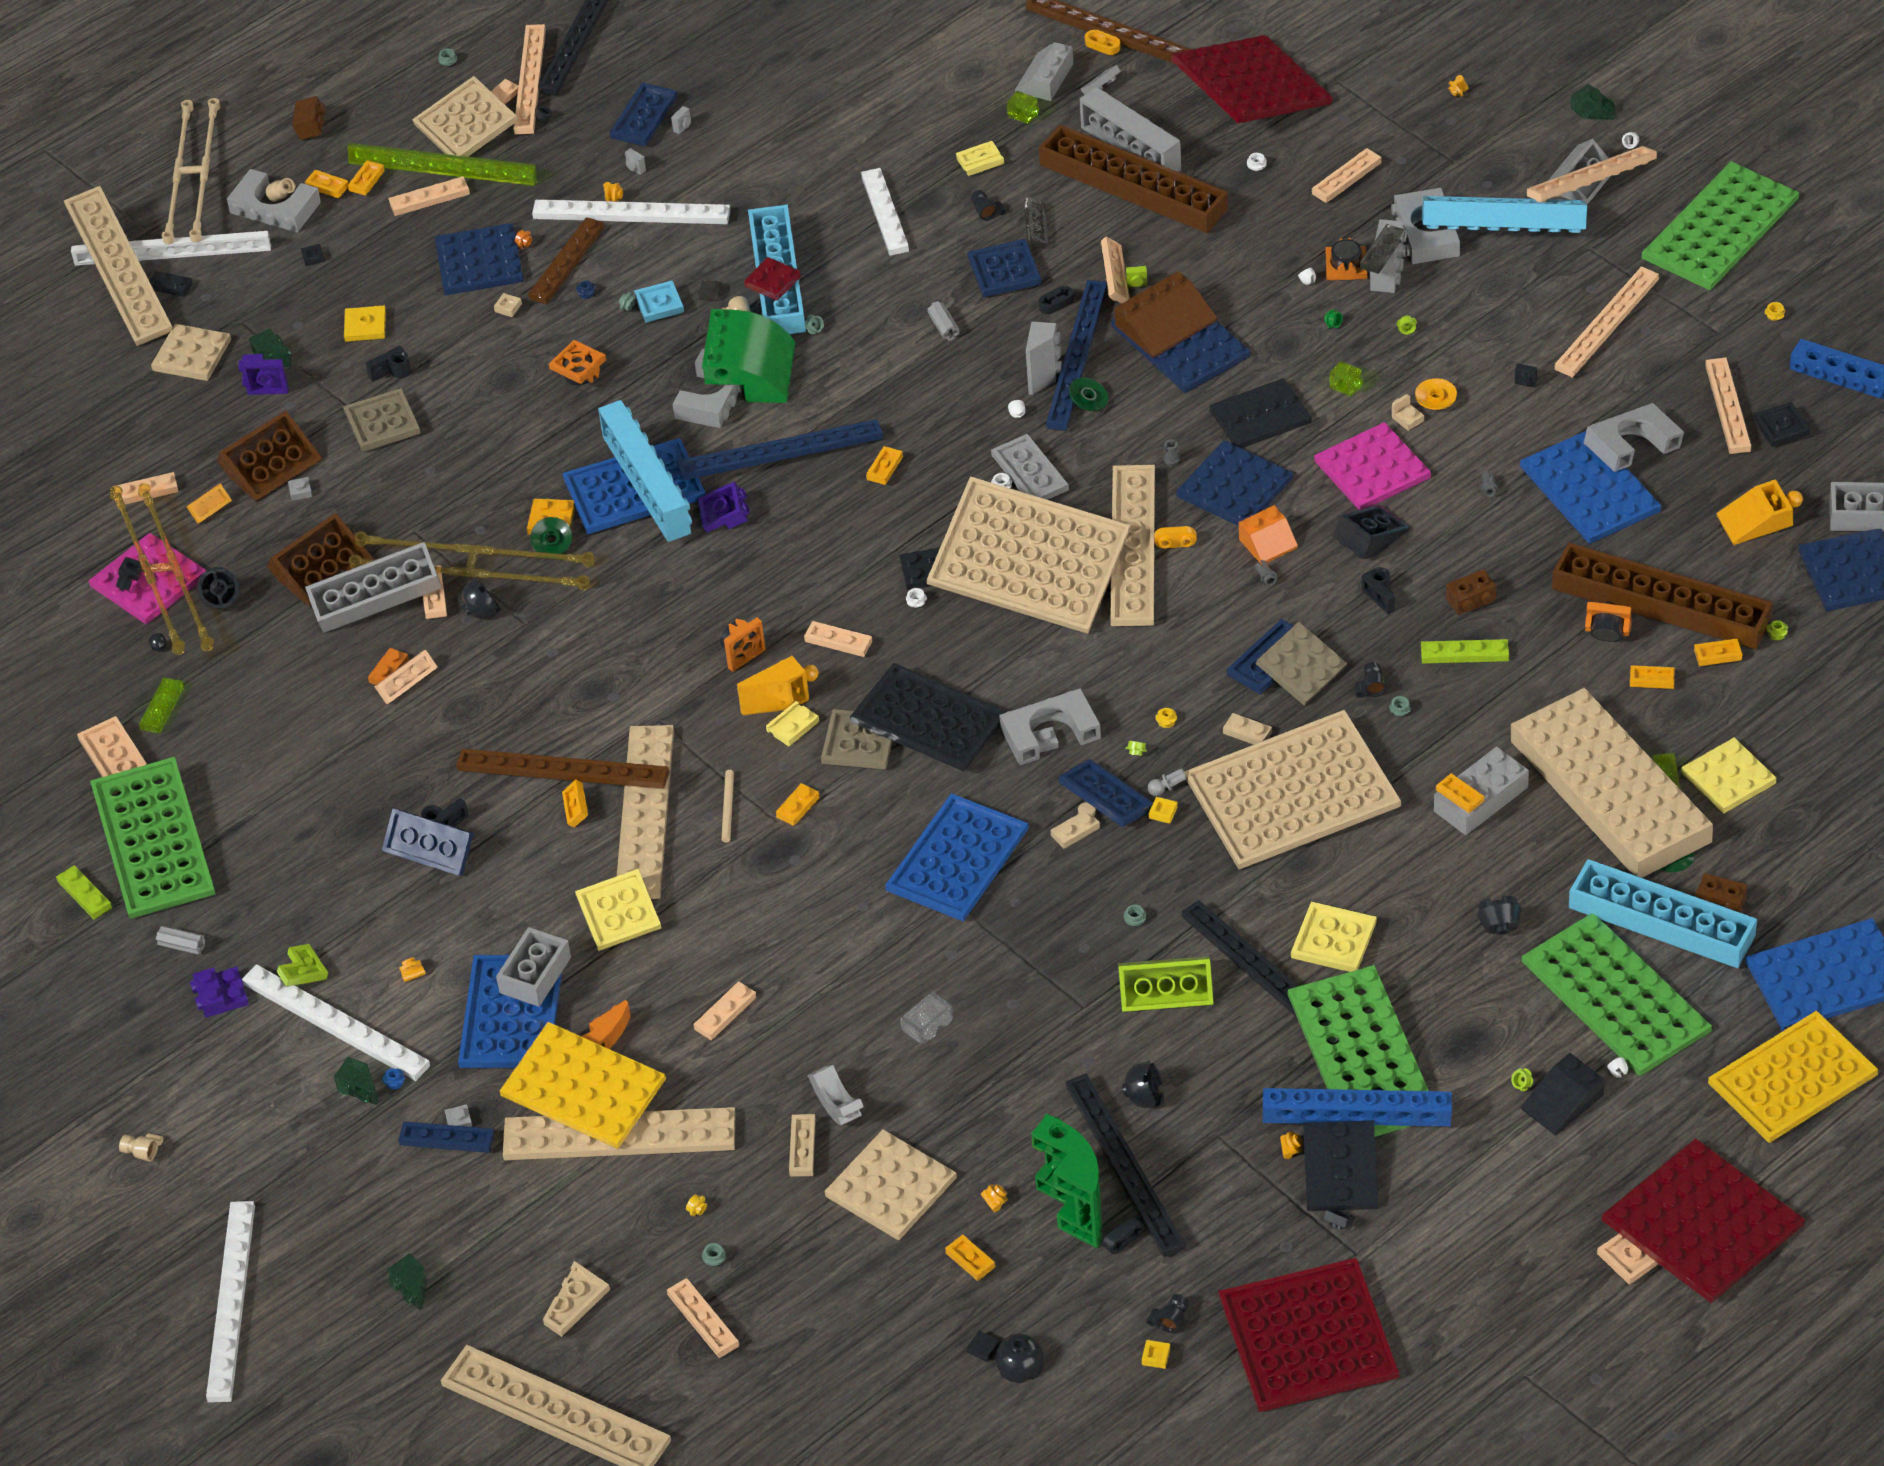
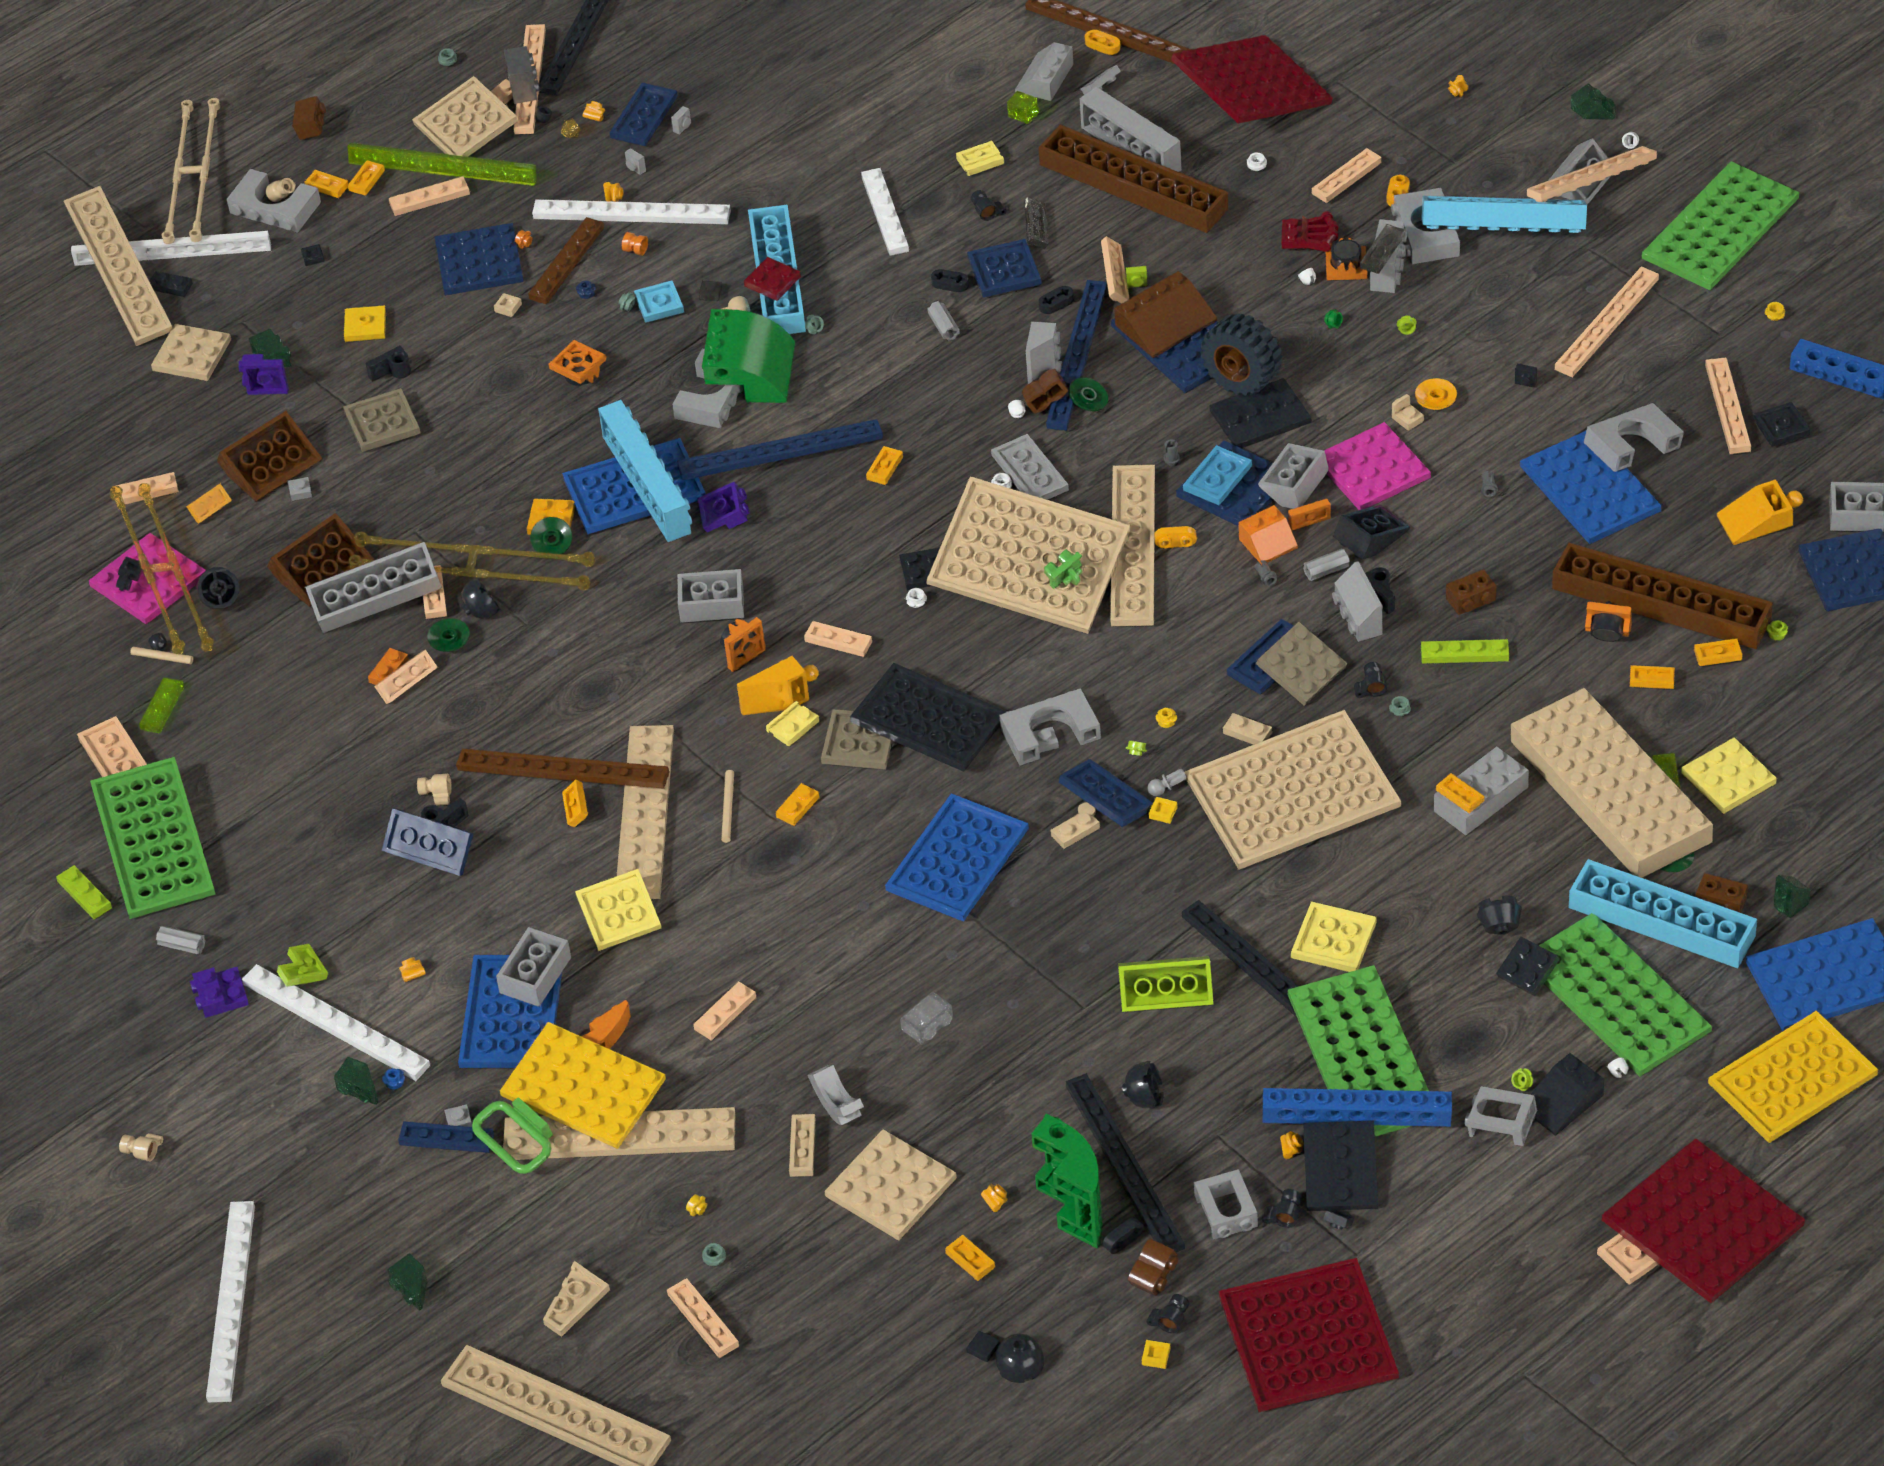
(161, 655): none -> tan bar
(439, 785): none -> tan piece
(448, 635): none -> dark green dish
(521, 74): none -> flat silver brick
(526, 1119): none -> bright green bar
(570, 128): none -> clear yellow plate
(594, 111): none -> light orange plate
(635, 243): none -> orange wheel
(710, 595): none -> light grey brick
(949, 280): none -> black beam
(1044, 391): none -> reddish brown brick
(1067, 572): none -> bright green hips
(1134, 915): sand green plate -> none
(1152, 1267): none -> reddish brown brick
(1217, 475): none -> dark azure plate
(1222, 1185): none -> light grey panel
(1241, 354): none -> black wheel
(1286, 1211): none -> black piece
(1294, 475): none -> light grey slope
(1309, 514): none -> orange plate
(1310, 233): none -> dark red plate
(1326, 564): none -> light grey axle
(1346, 378): clear neon green brick -> none
(1358, 603): none -> light grey slope
(1398, 185): none -> light orange plate
(1517, 1128): none -> light grey panel
(1527, 966): none -> black plate
(1790, 895): none -> clear green slope

